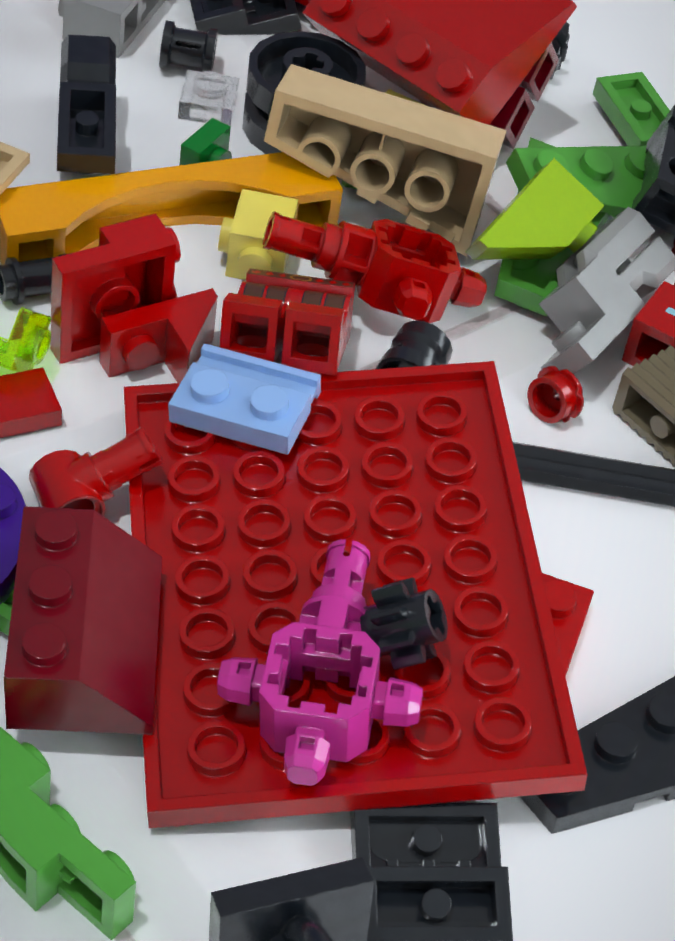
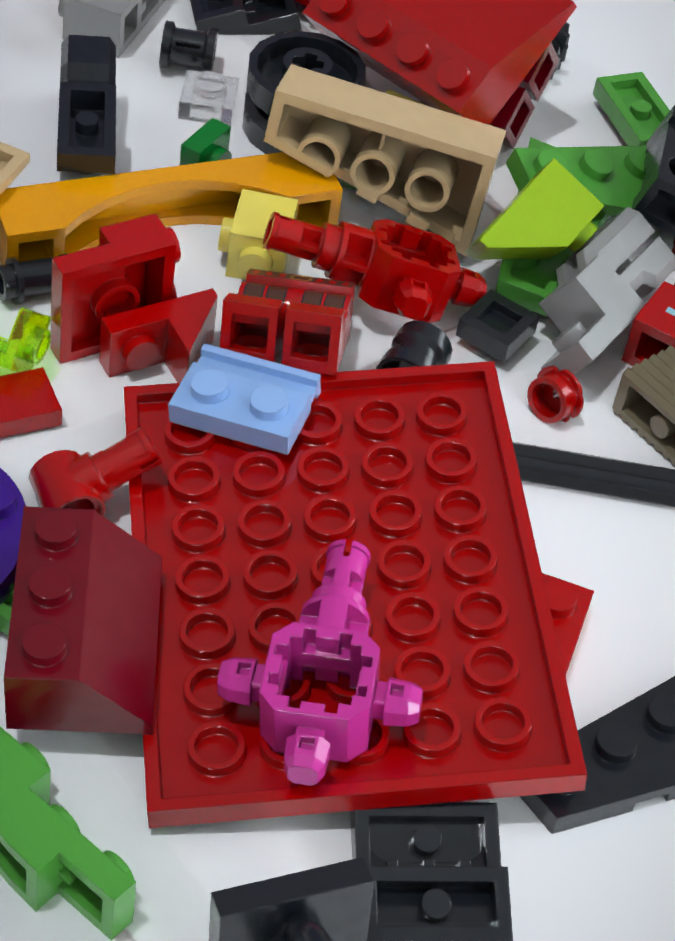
(405, 622): black gear -> none
(497, 325): none -> black plate

